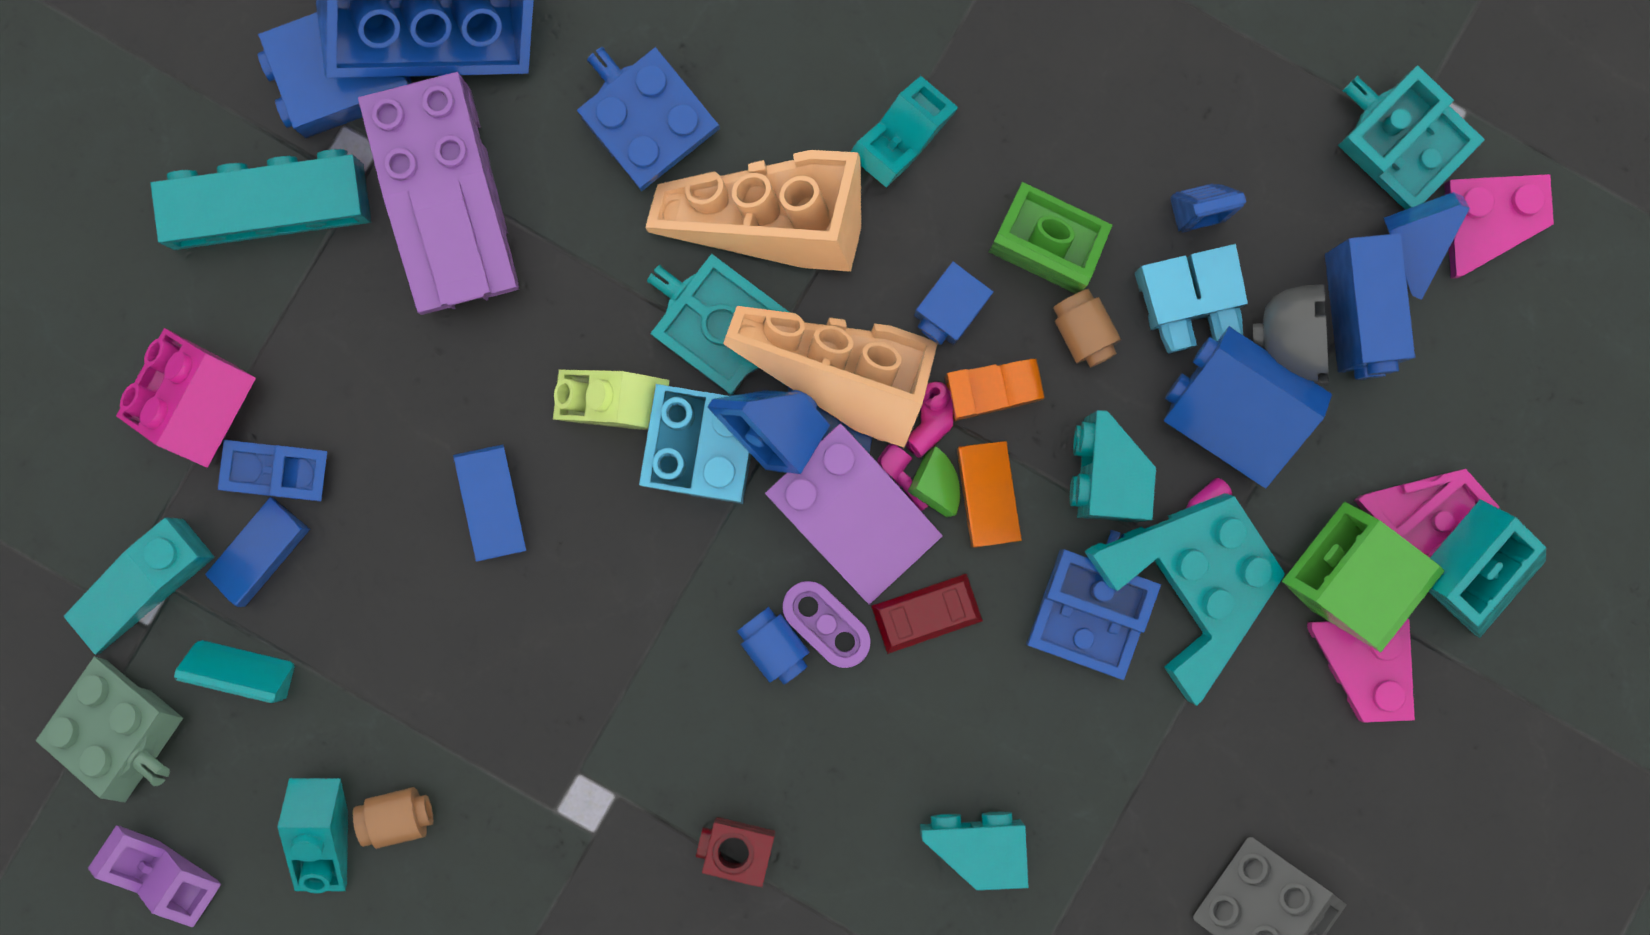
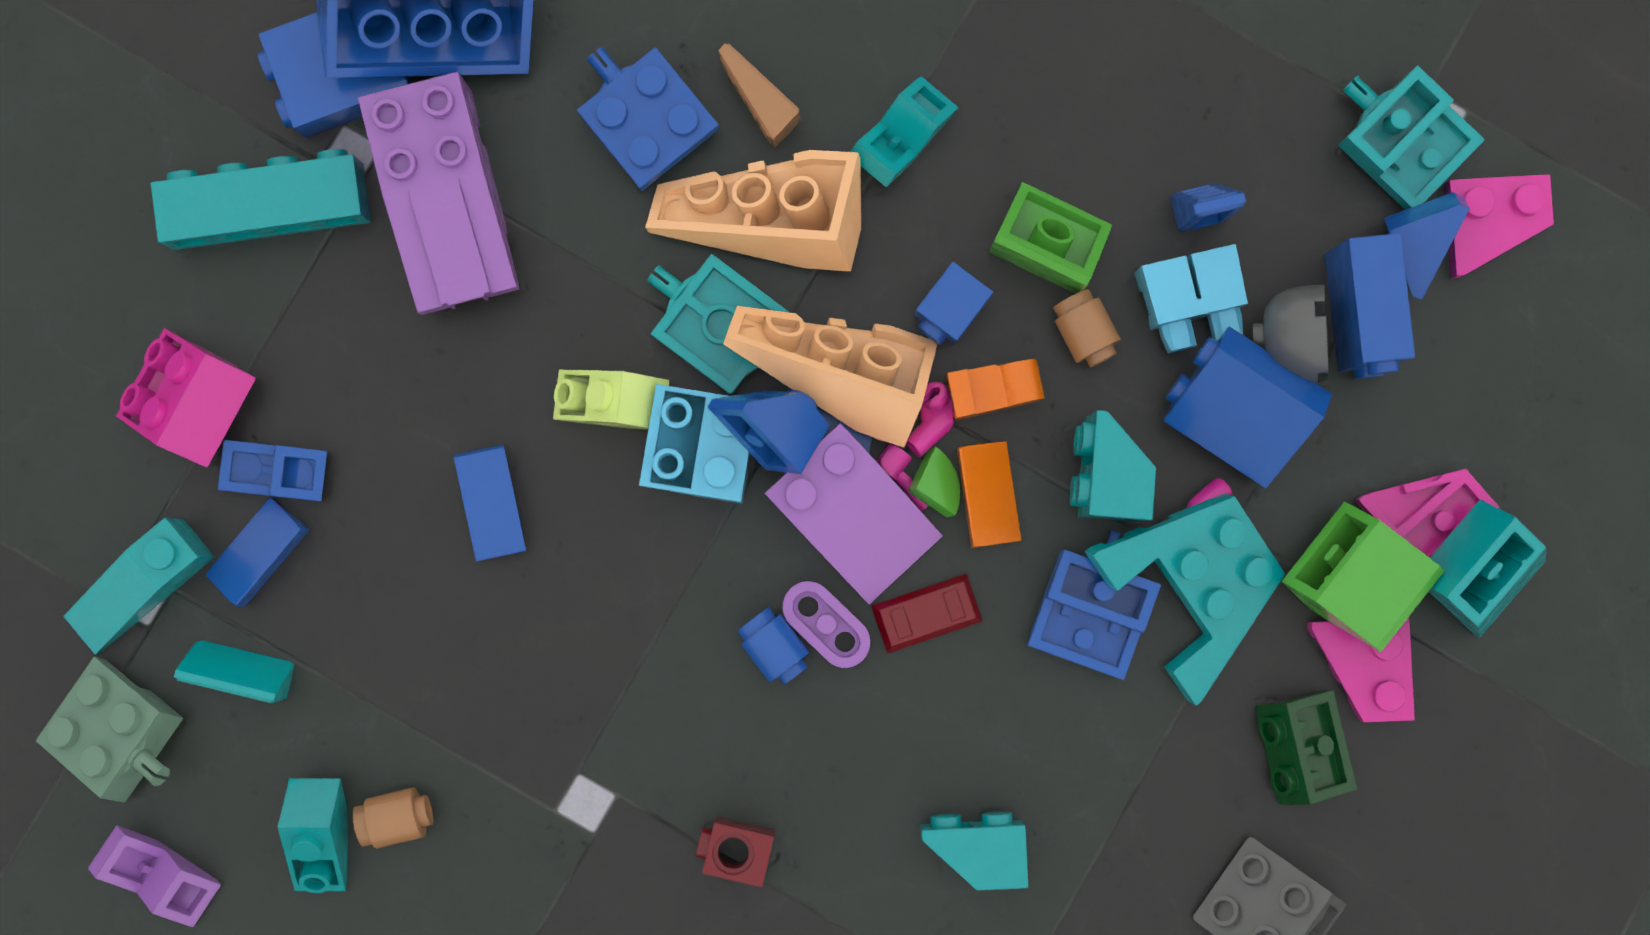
(766, 103): none -> medium nougat slope
(1306, 749): none -> dark green bracket

